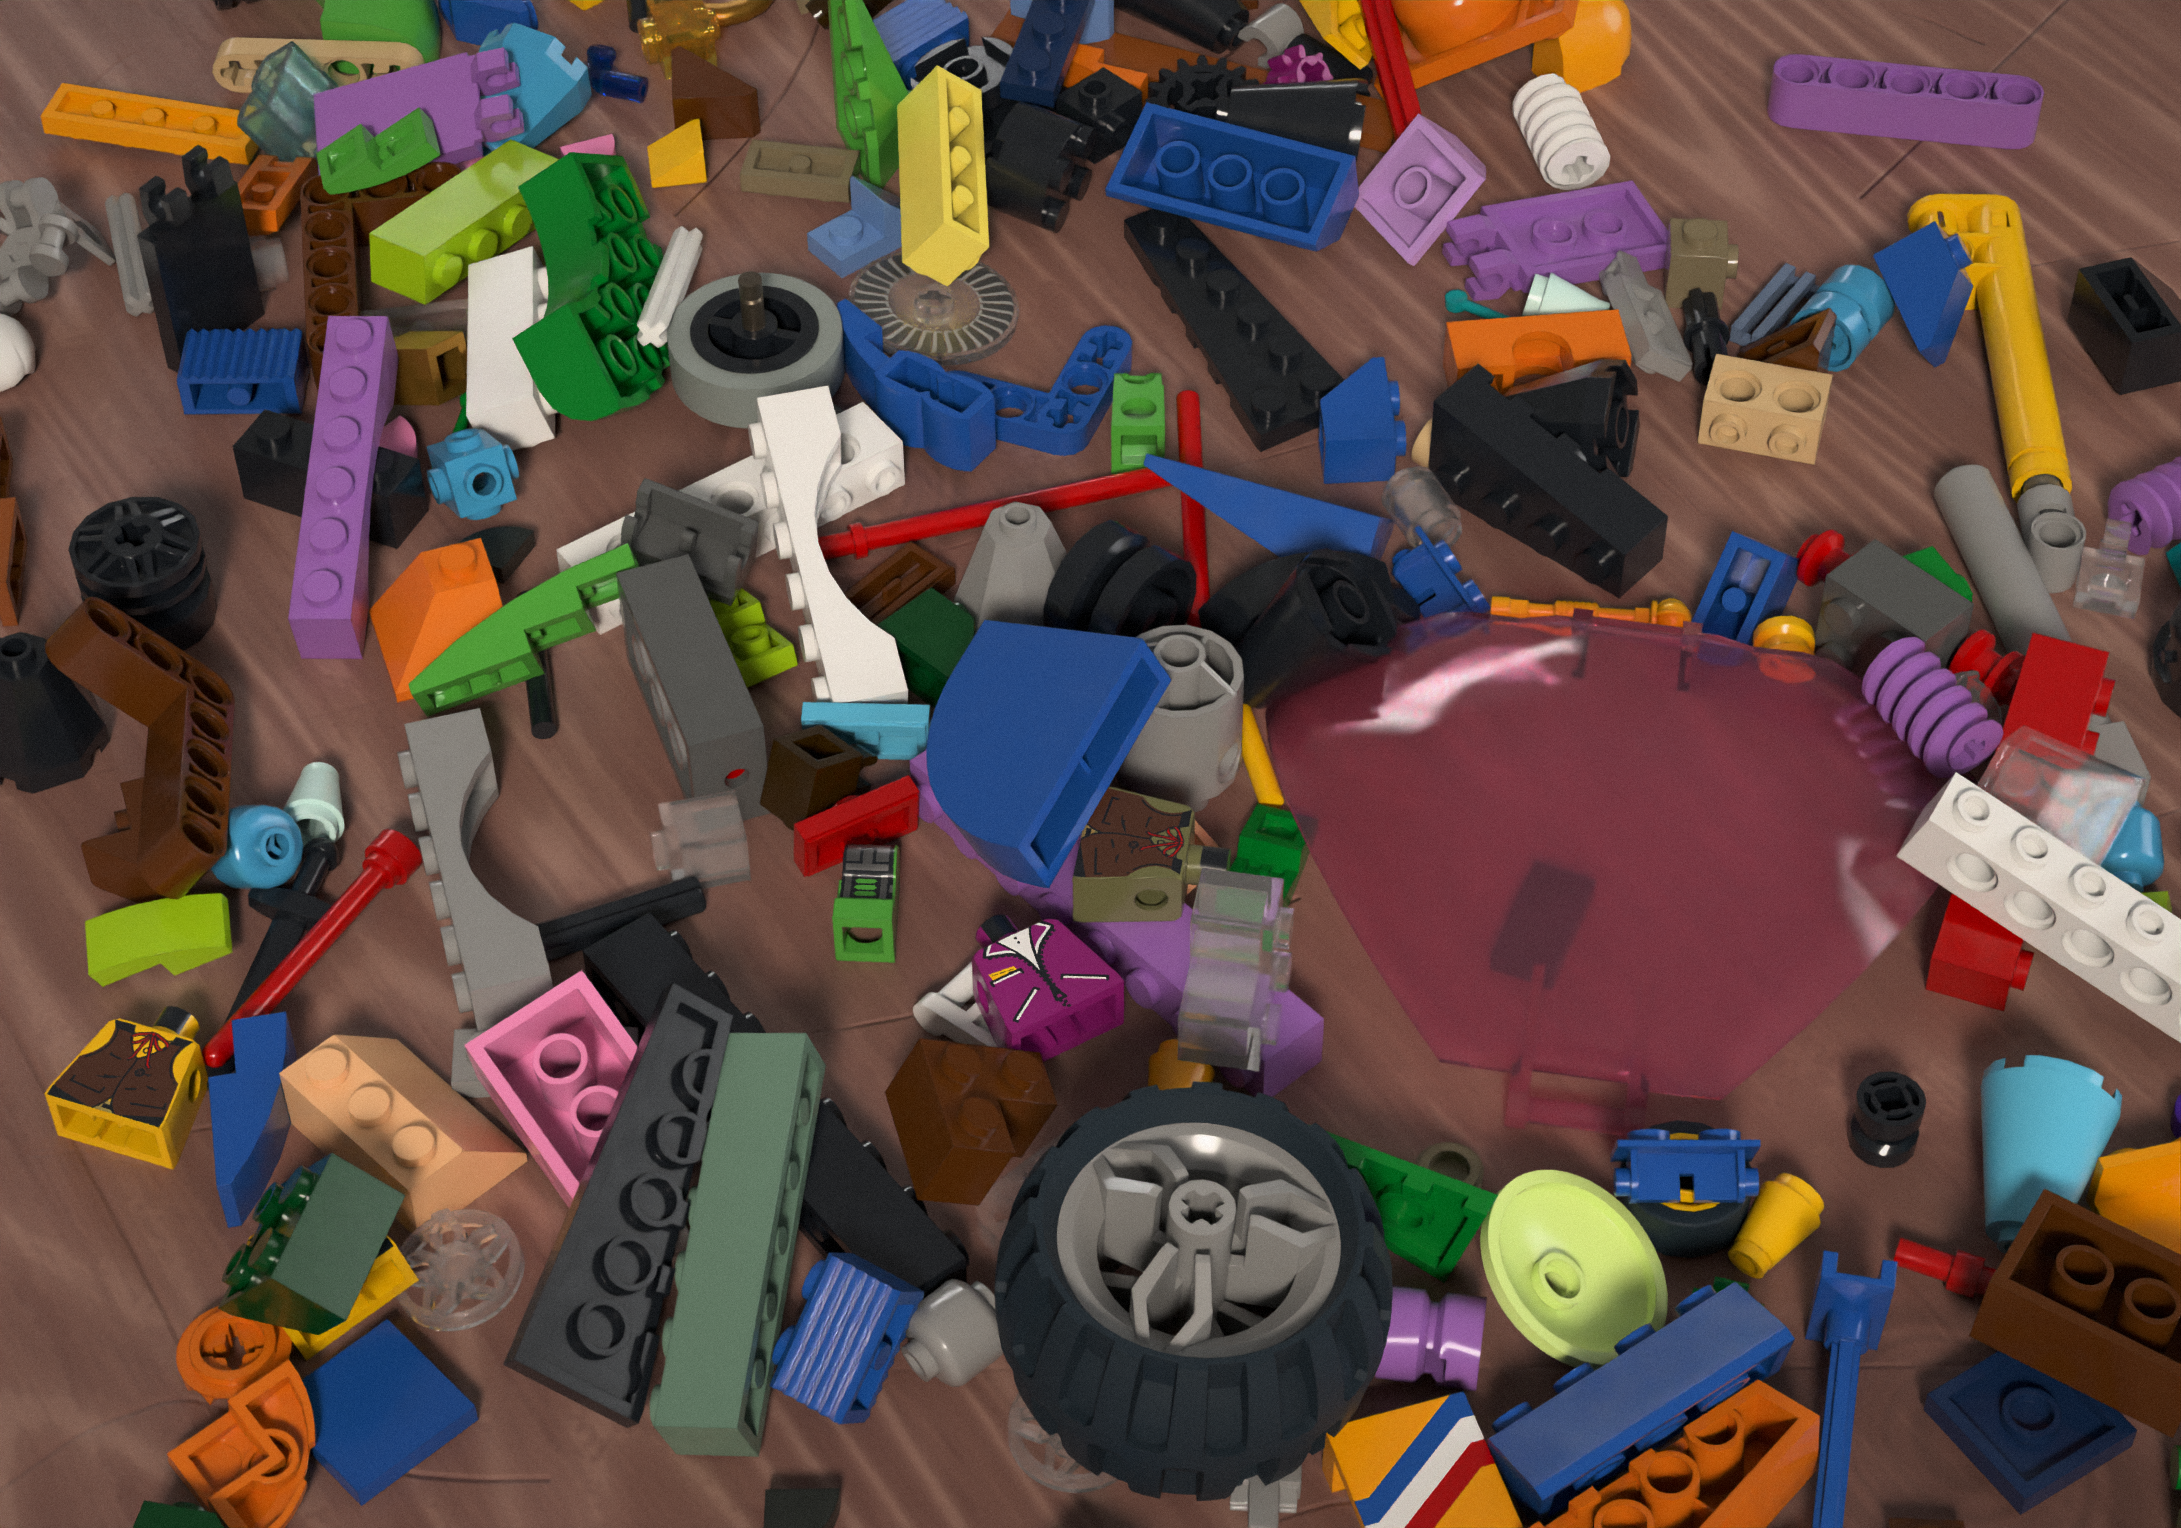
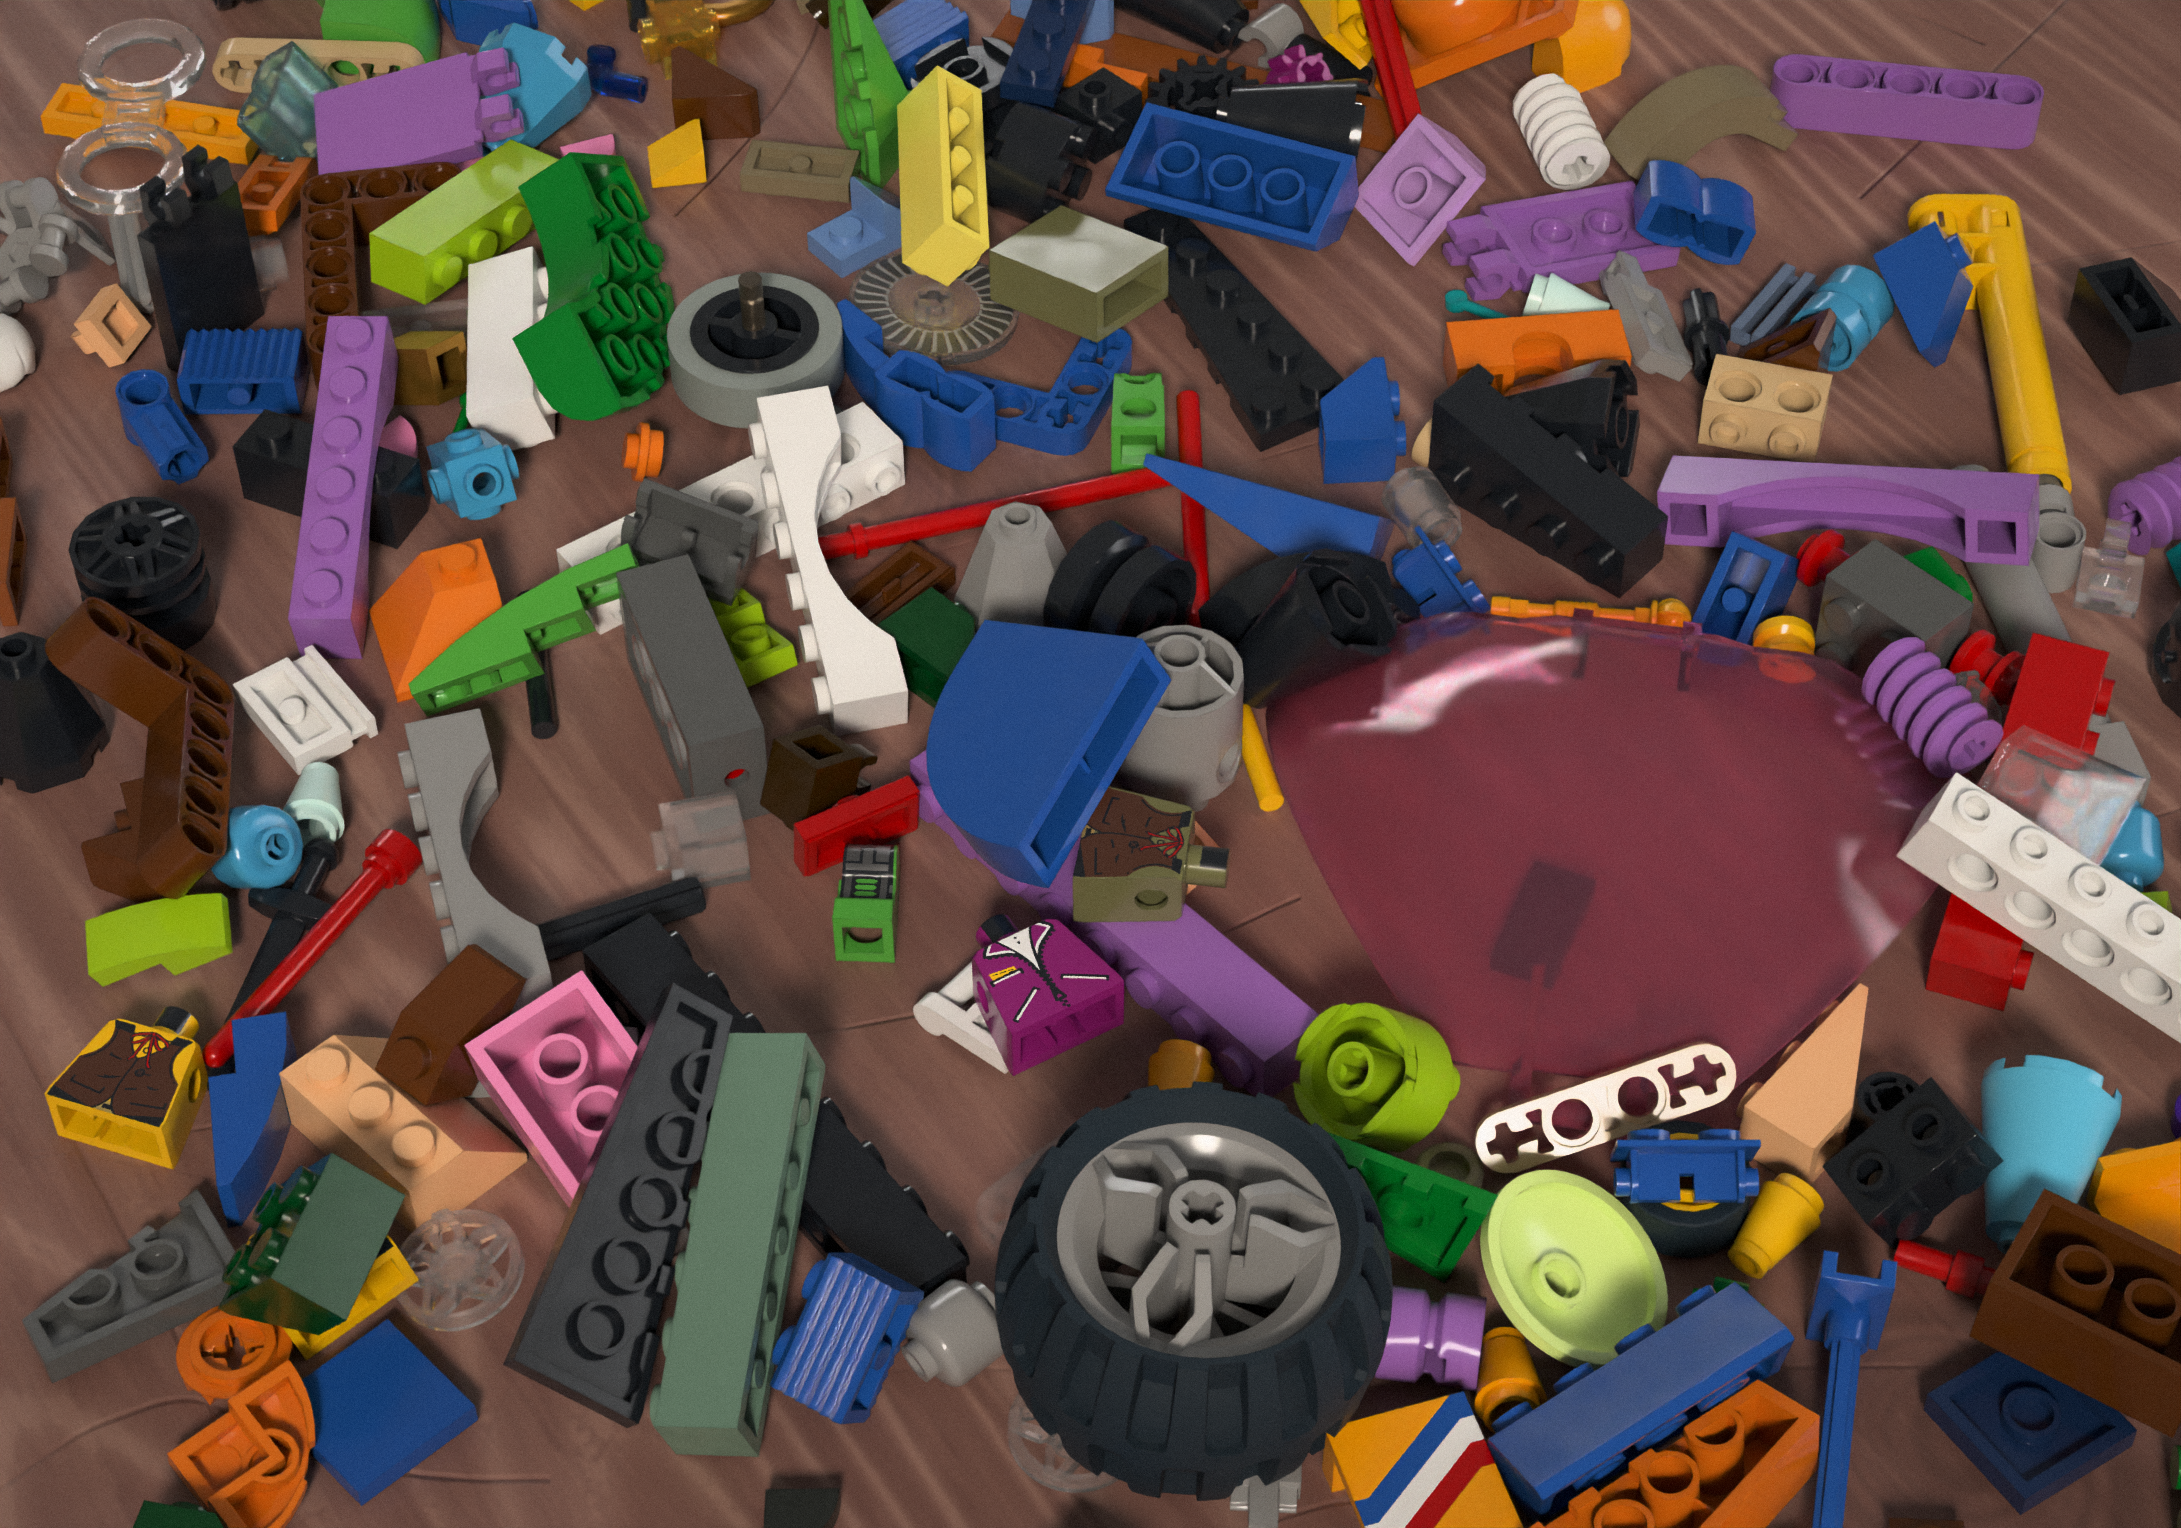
(110, 326): none -> light nougat tile
(131, 112): none -> clear bar
(146, 1292): none -> dark grey wing
(159, 426): none -> blue piece
(304, 709): none -> white plate
(365, 161): bright green slope -> none
(429, 1037): none -> reddish brown slope
(505, 548): pearl dark grey tile -> none
(643, 452): none -> orange plate
(669, 286): white axle -> none
(883, 729): medium azure tile -> none
(966, 1115): reddish brown brick -> none
(1078, 273): none -> olive brick
(1235, 969): clear brick -> none
(1272, 848): green slope -> none
(1374, 1075): none -> lime brick
(1505, 1376): none -> light orange cone
(1608, 1118): none -> beam
(1684, 210): none -> blue brick
(1695, 111): none -> dark tan arch
(1698, 258): dark tan brick -> none
(1810, 1098): none -> light nougat slope
(1913, 1164): none -> black brick
(1958, 511): none -> medium lavender arch

